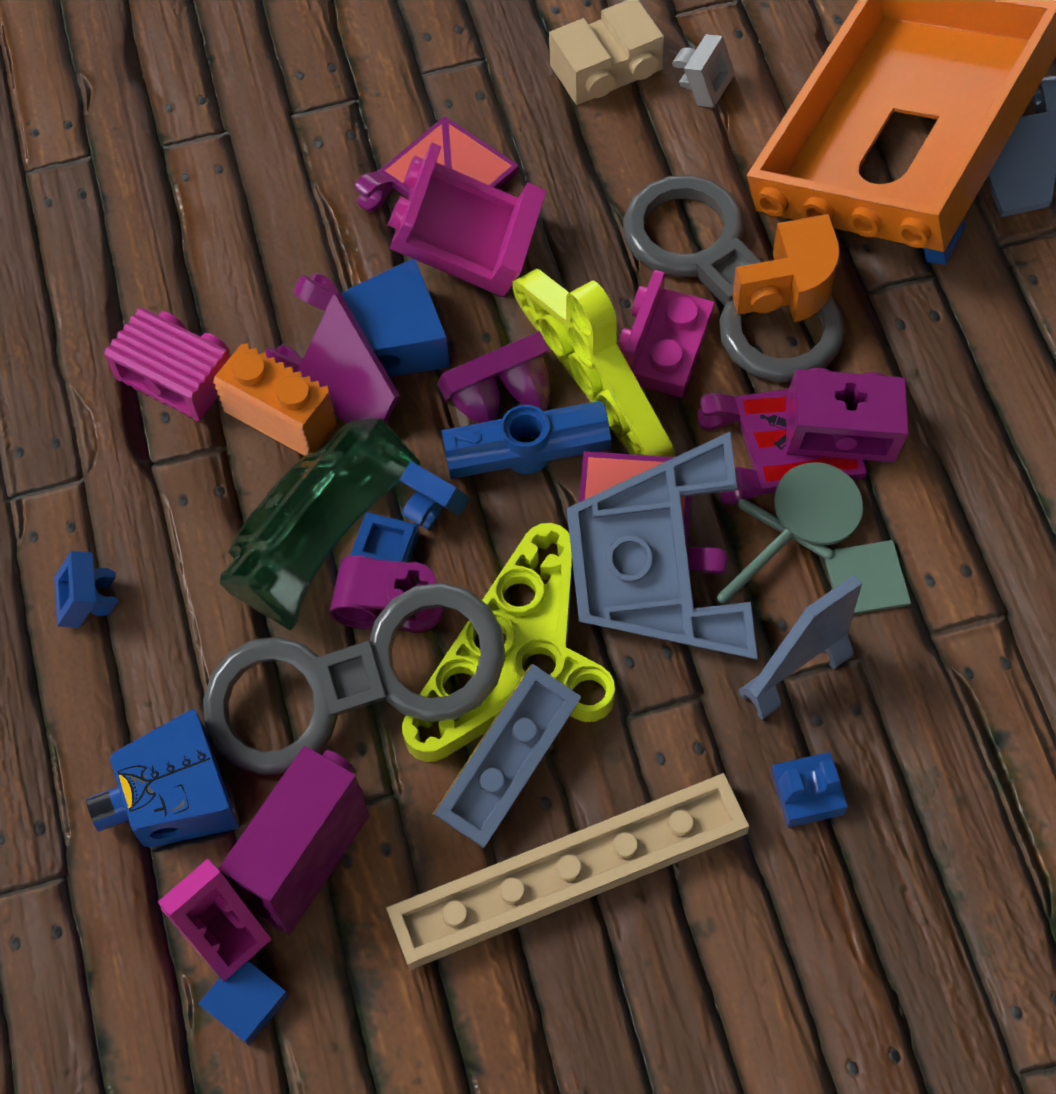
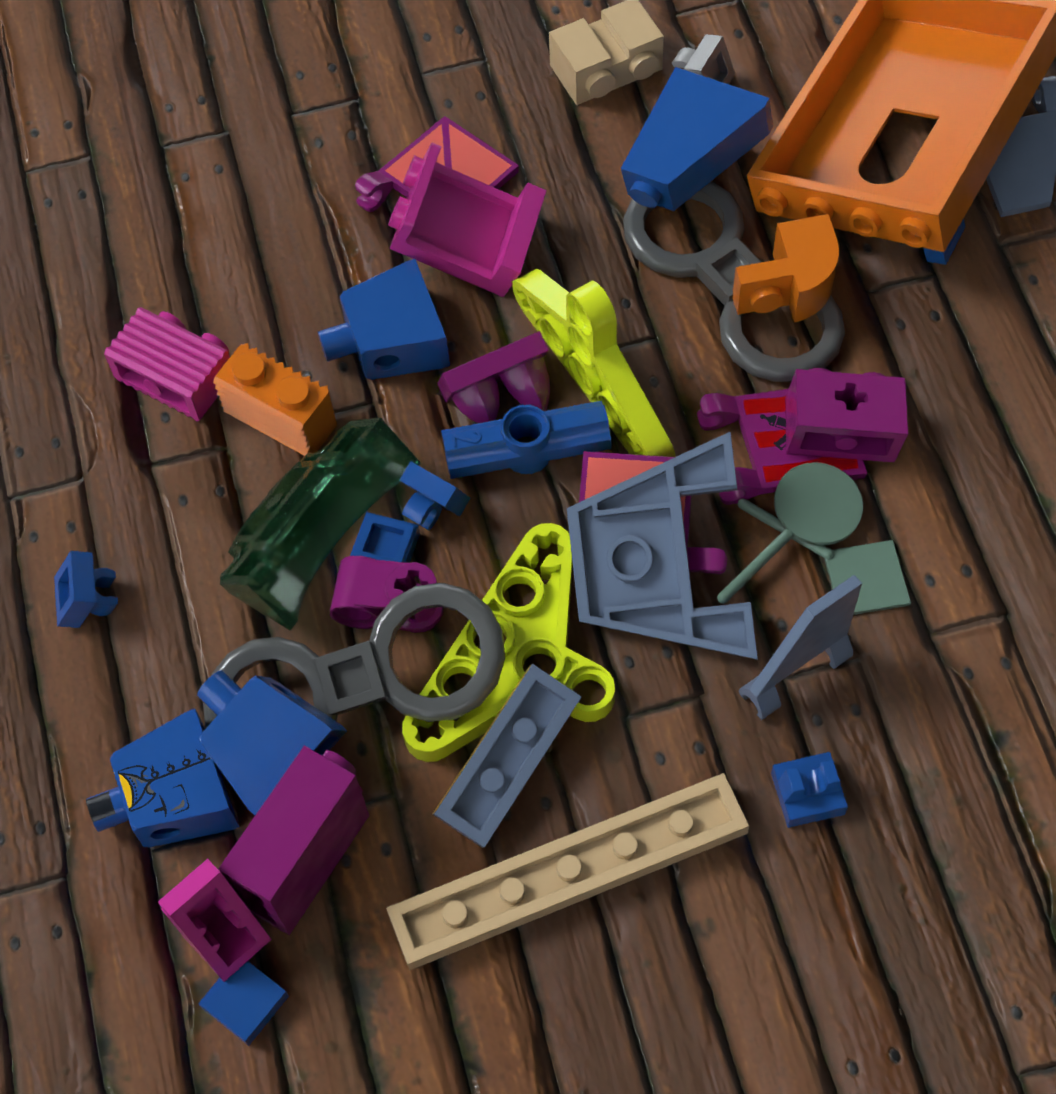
(260, 733): none -> blue torso
(340, 356): magenta flag -> none
(665, 336): dark pink bracket -> none
(692, 138): none -> blue slope

